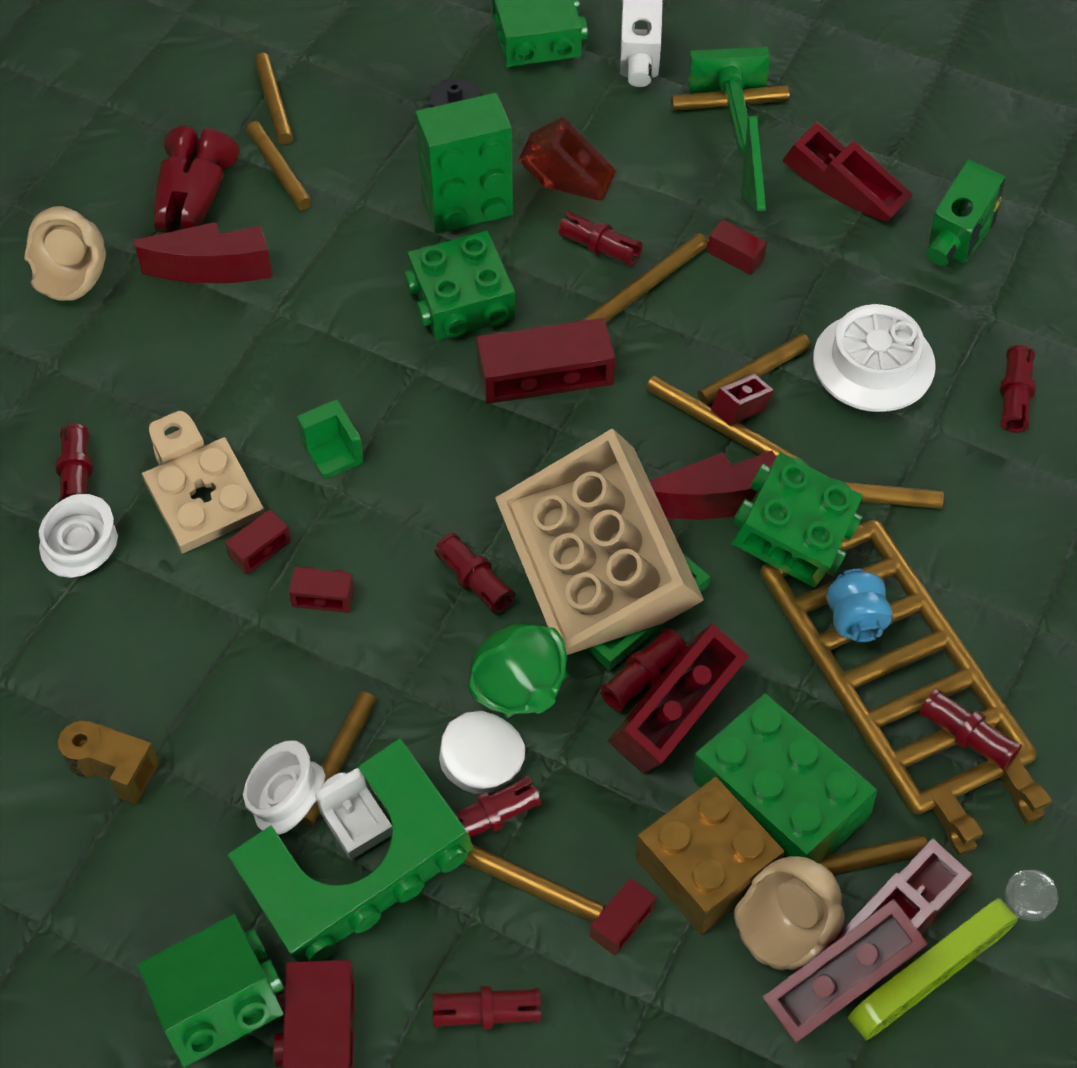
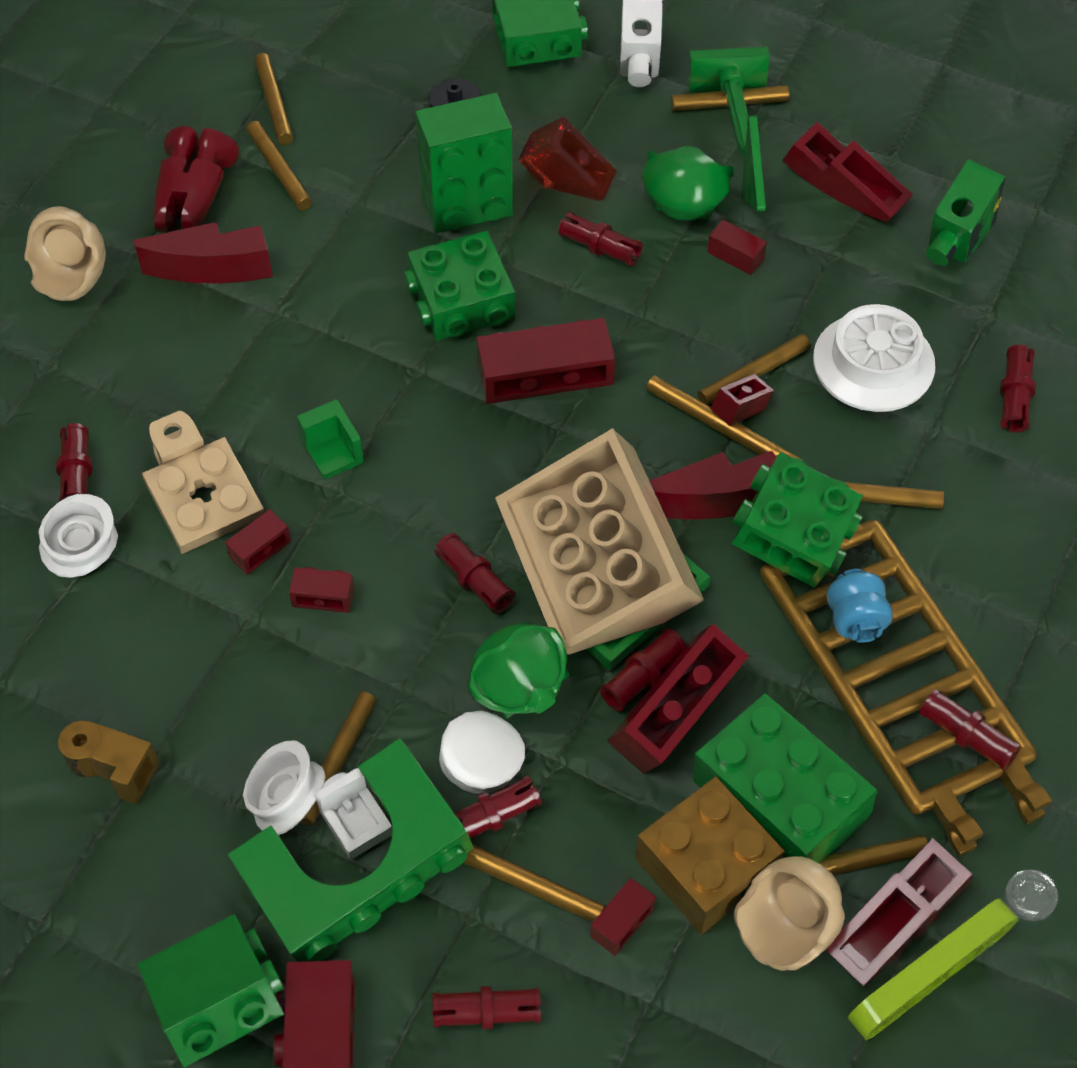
(650, 278): pearl gold bar -> none
(685, 182): none -> green helmet
(845, 970): brick -> none

